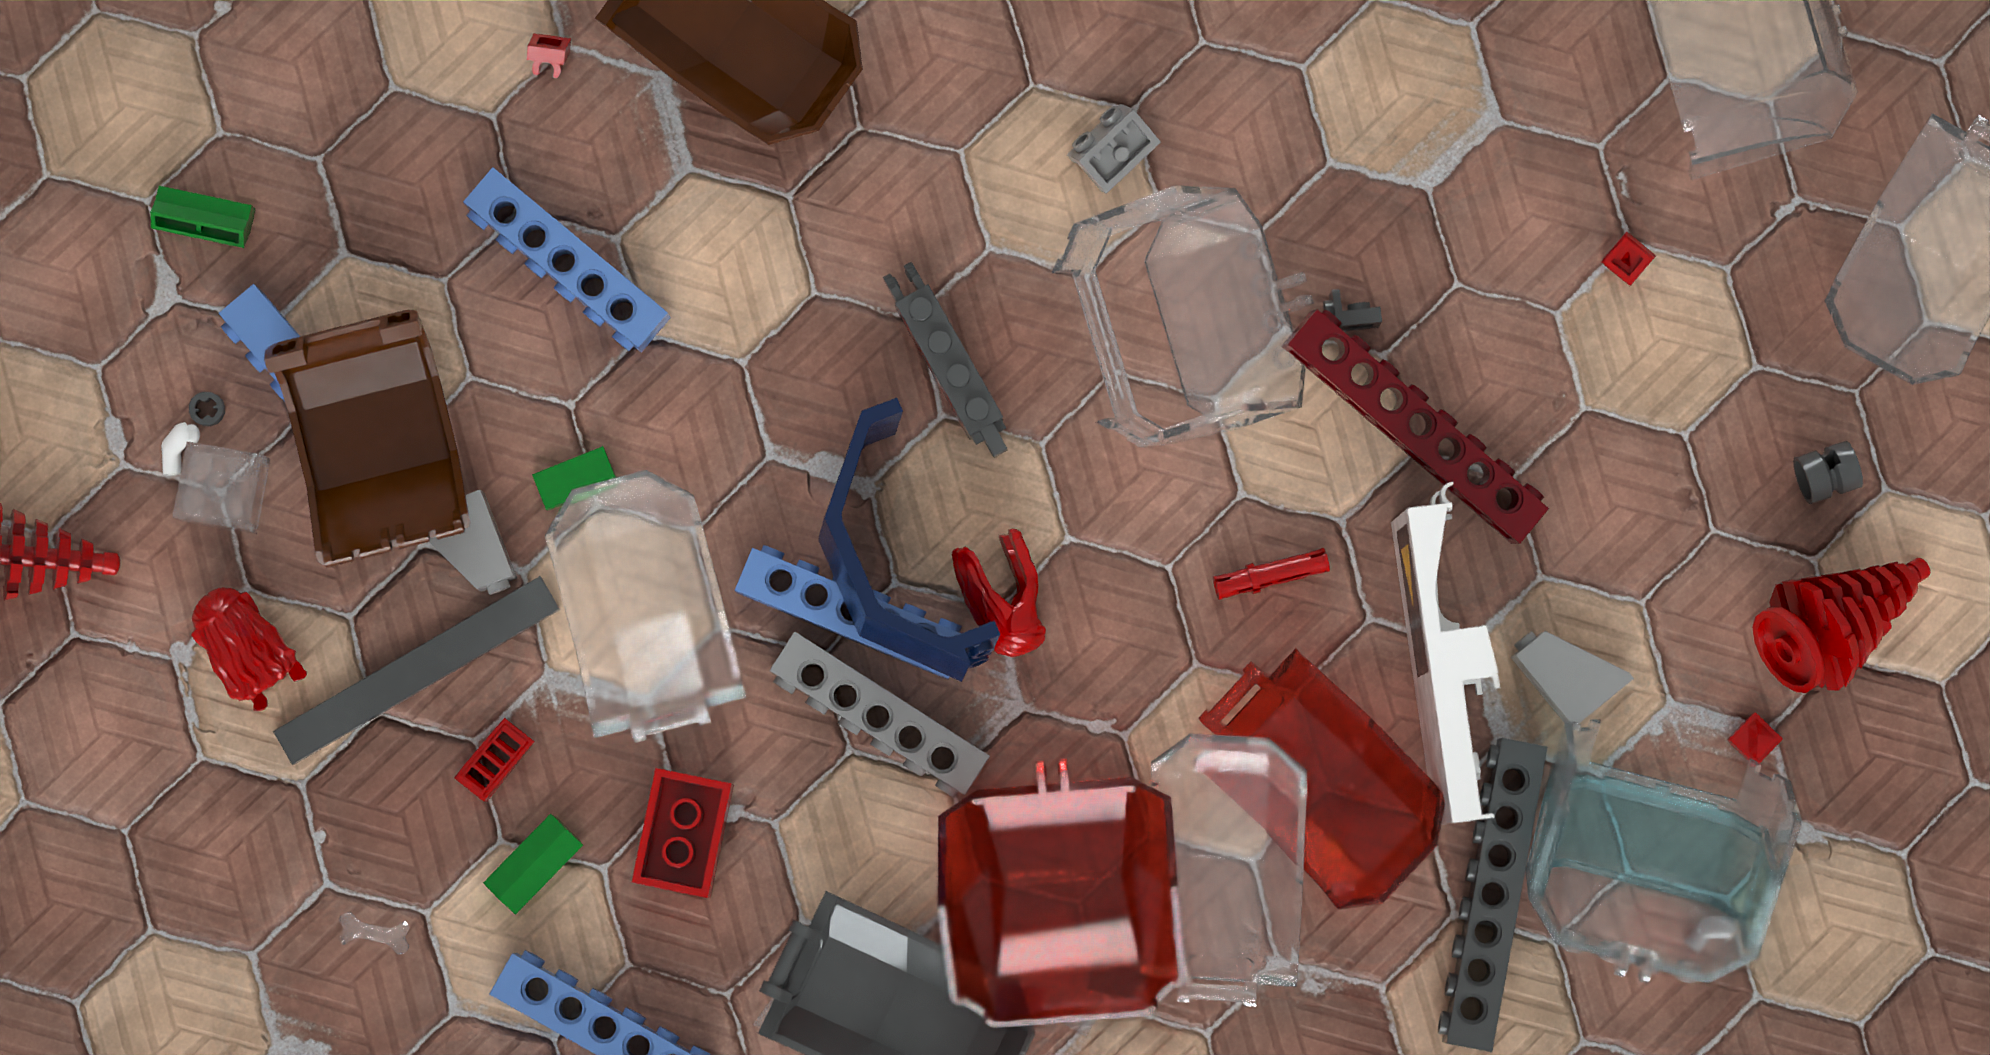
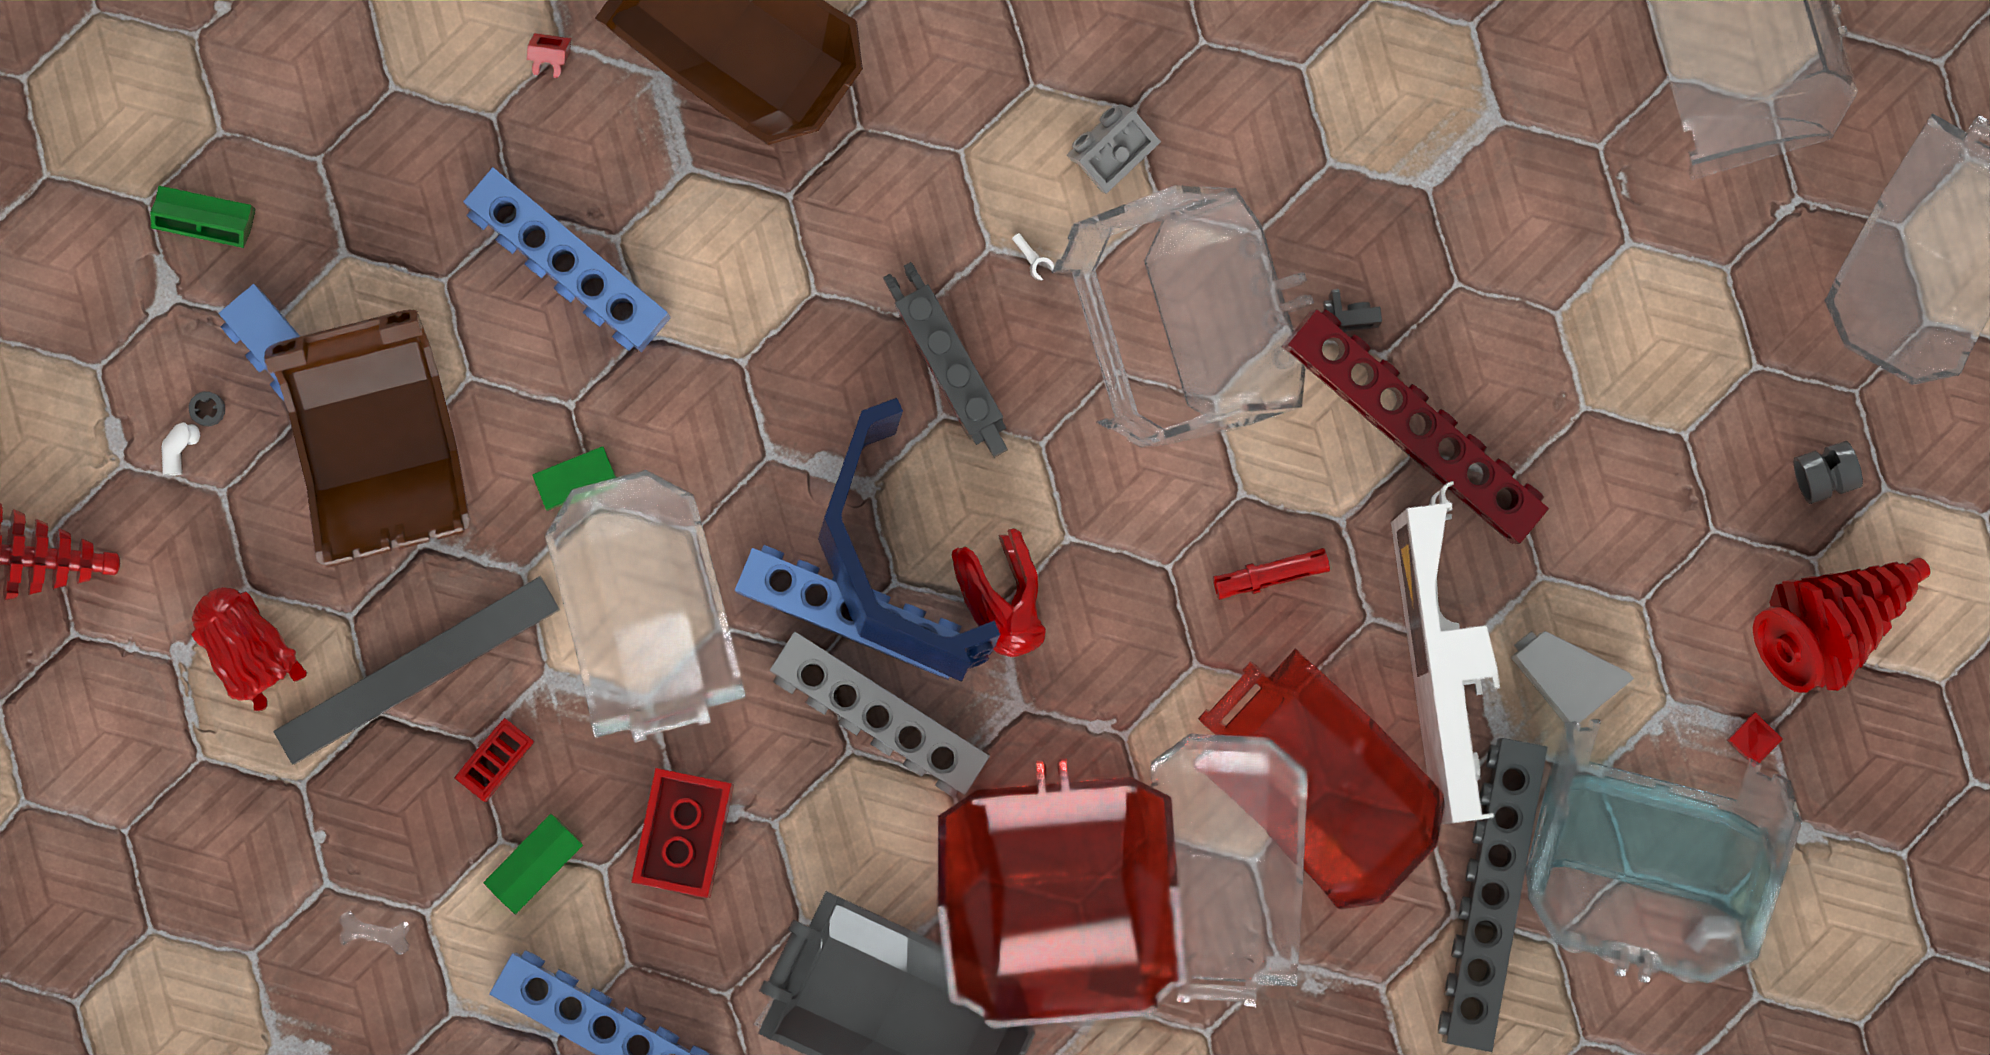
(221, 487): clear brick -> none
(479, 550): light grey slope -> none
(1031, 256): none -> white hand
(1628, 258): red tile -> none

